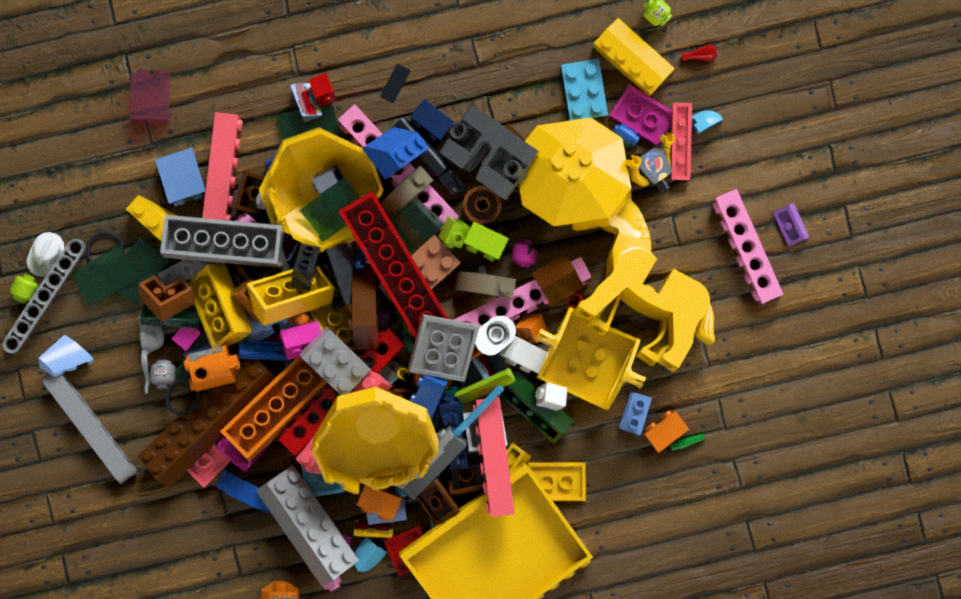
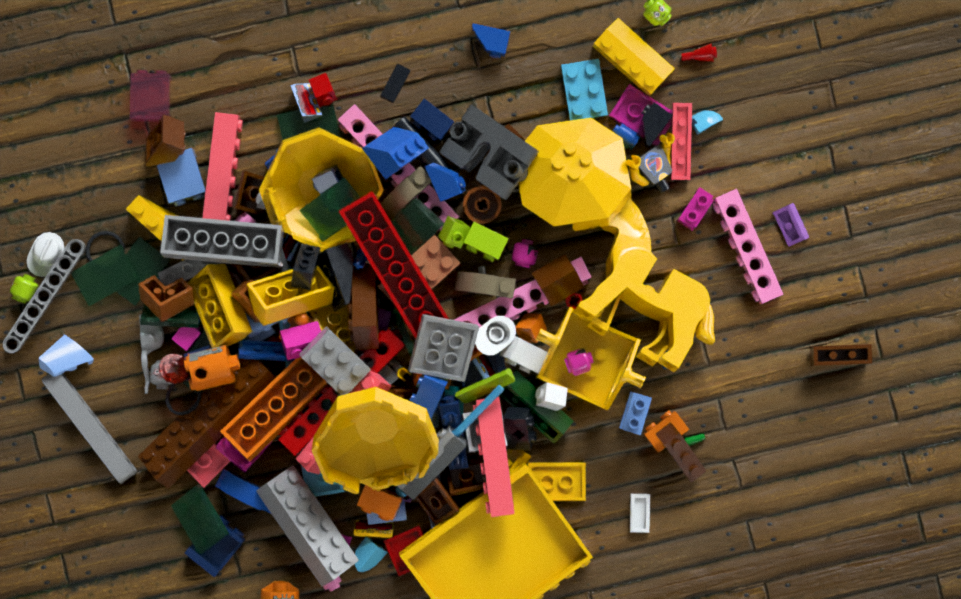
(165, 141): none -> reddish brown slope
(173, 360): none -> clear red gear
(199, 519): none -> clear green plate
(218, 555): none -> dark blue panel
(445, 181): none -> blue slope
(492, 39): none -> blue slope
(519, 428): none -> black brick
(578, 361): none -> dark pink head
(639, 513): none -> white tile
(653, 122): none -> black slope
(680, 452): none -> reddish brown brick
(696, 209): none -> dark pink window
(840, 355): none -> reddish brown brick

